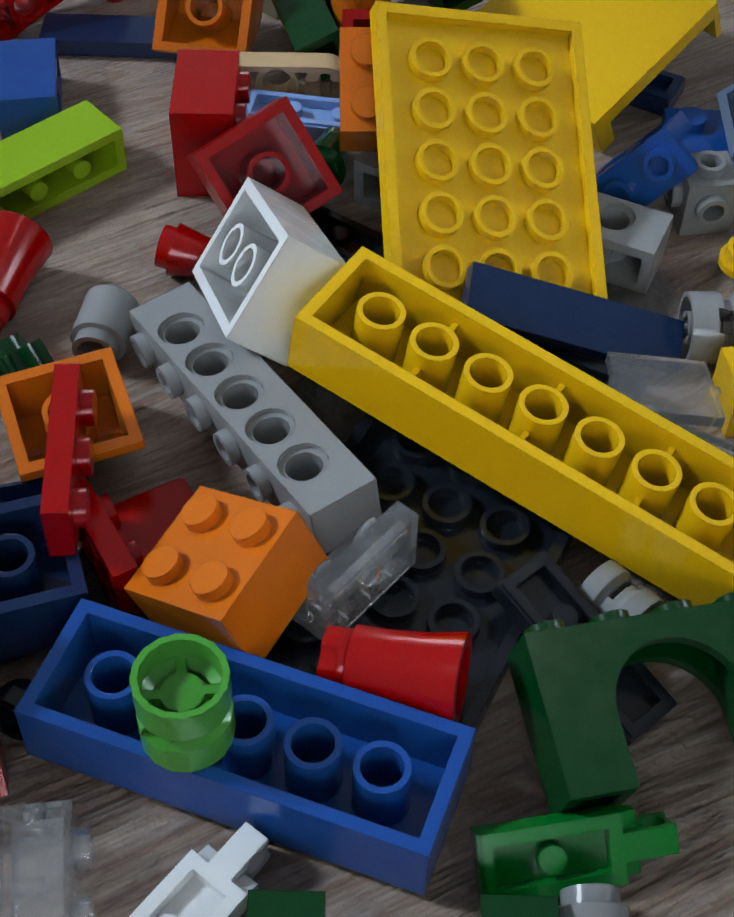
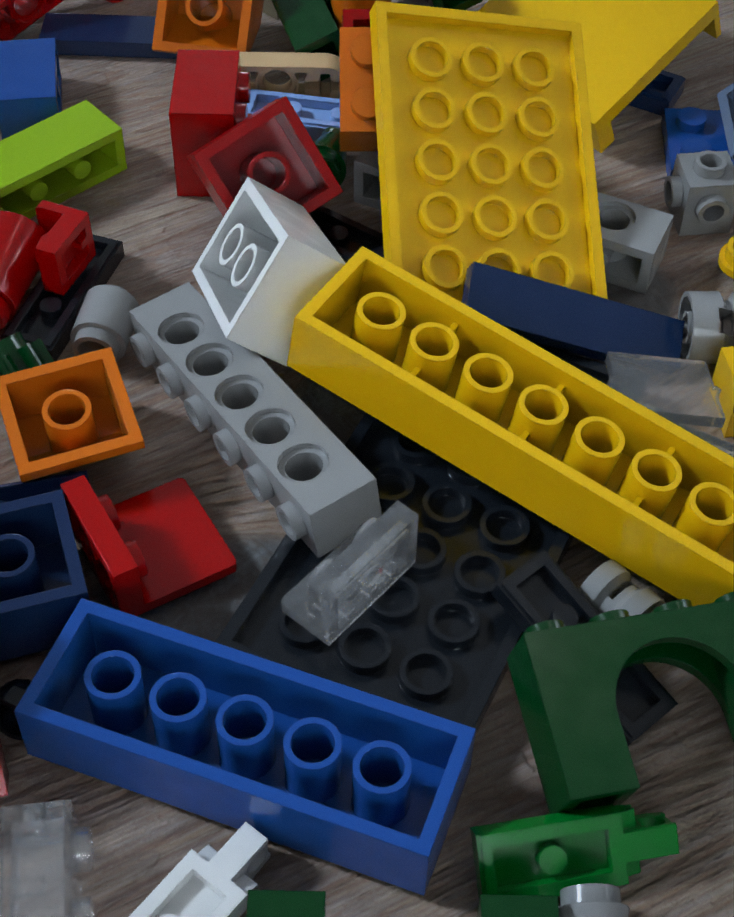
(53, 315): none -> black tile
(64, 247): none -> red bracket
(67, 459): red plate -> none
(180, 250): red cone -> none
(183, 702): bright green wheel -> none
(228, 571): orange brick -> none
(401, 665): red plant -> none
(650, 164): blue bracket -> none

